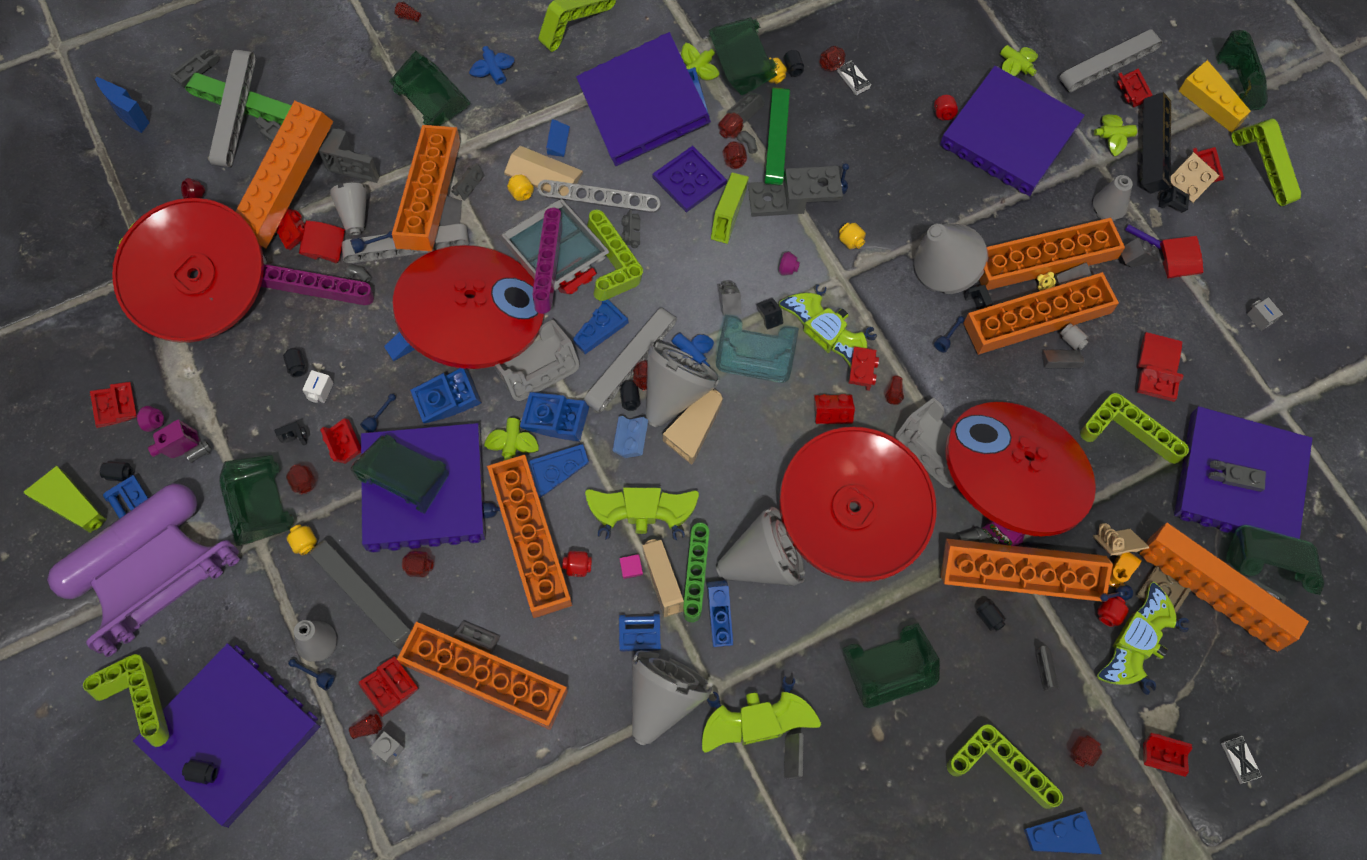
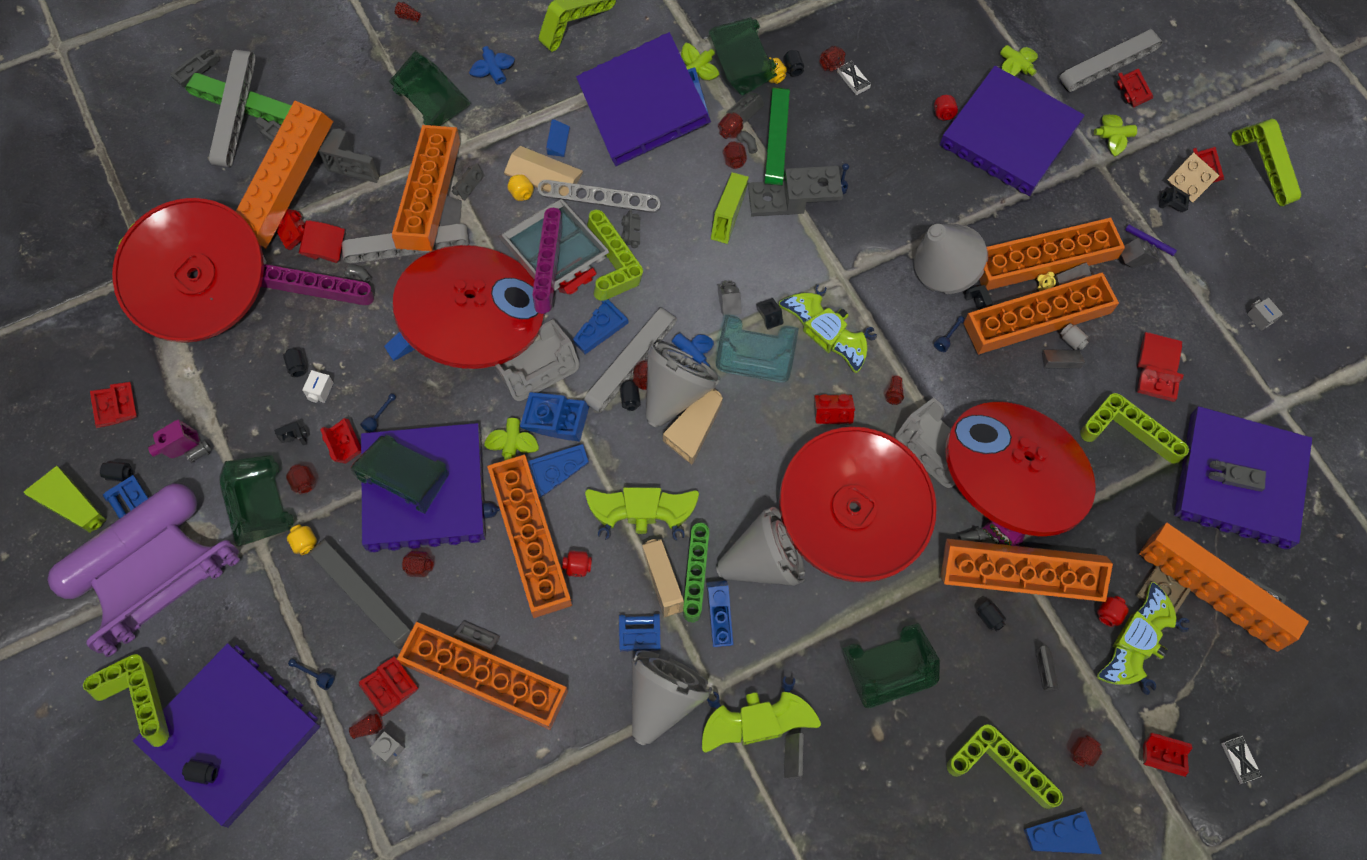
(123, 105): blue slope -> none
(150, 418): magenta cone -> none
(192, 188): dark red cone -> none
(314, 640): light grey cone -> none
(351, 206): light grey cone -> none
(359, 245): dark blue hinge -> none
(445, 396): blue slope -> none
(630, 436): medium blue bracket -> none
(631, 566): dark pink tile -> none
(689, 178): dark purple plate -> none
(788, 264): magenta cone -> none
(852, 236): yellow head -> none
(863, 366): red bracket -> none
(1113, 198): light grey cone -> none
(1119, 541): tan hinge -> none
(1119, 591): dark blue hinge -> none
(1123, 567): light orange piece -> none
(1156, 143): black brick -> none
(1182, 257): red slope -> none
(1215, 97): yellow wedge -> none
(1241, 55): clear green windscreen -> none
(1256, 546): clear green windscreen -> none

